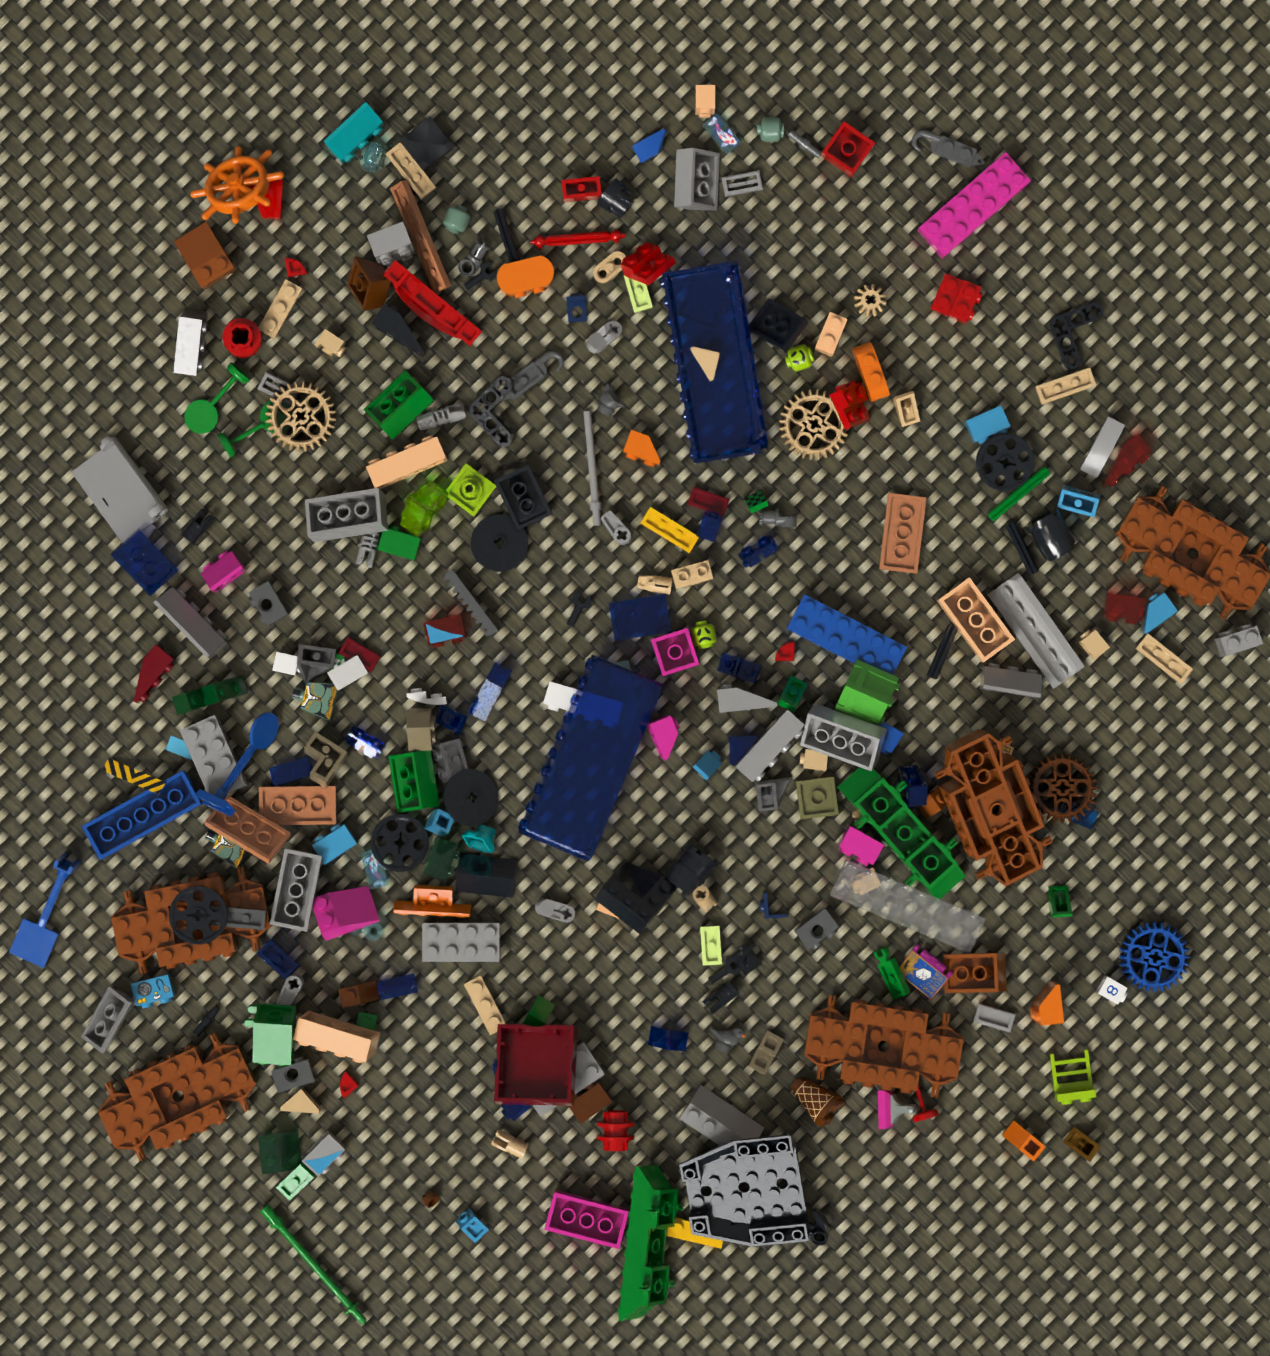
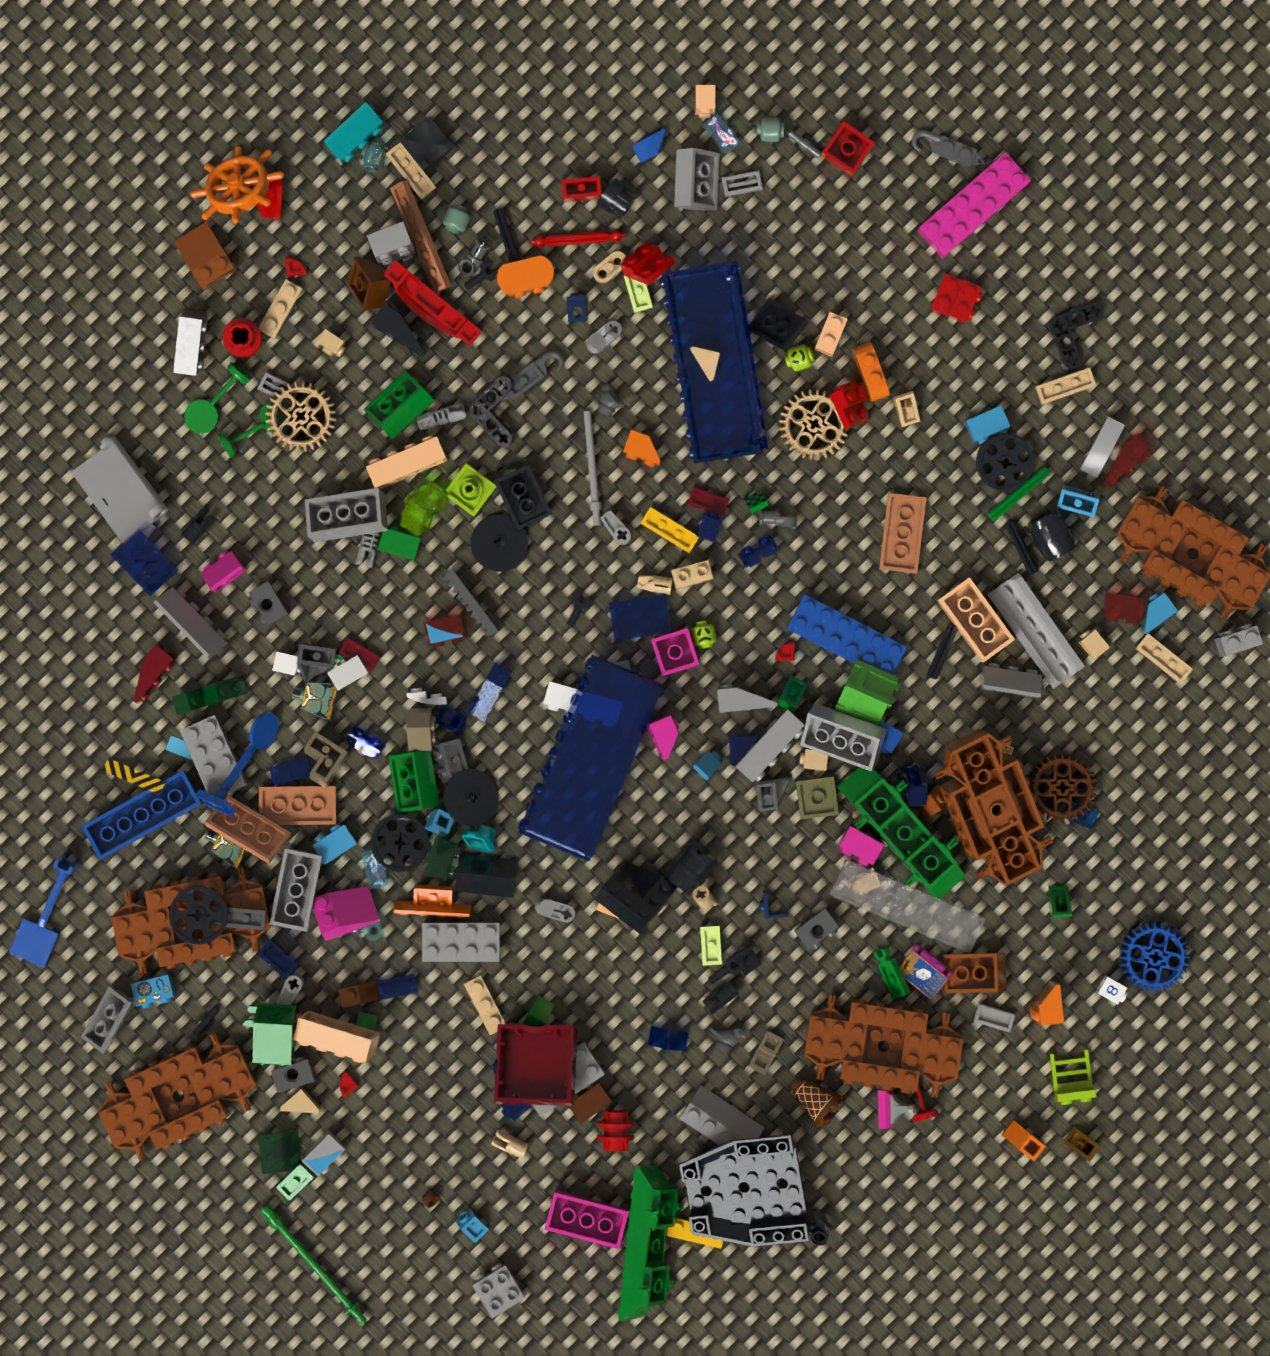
(498, 1289): none -> light grey brick
(739, 668): clear blue slope -> none
(870, 293): tan gear -> none

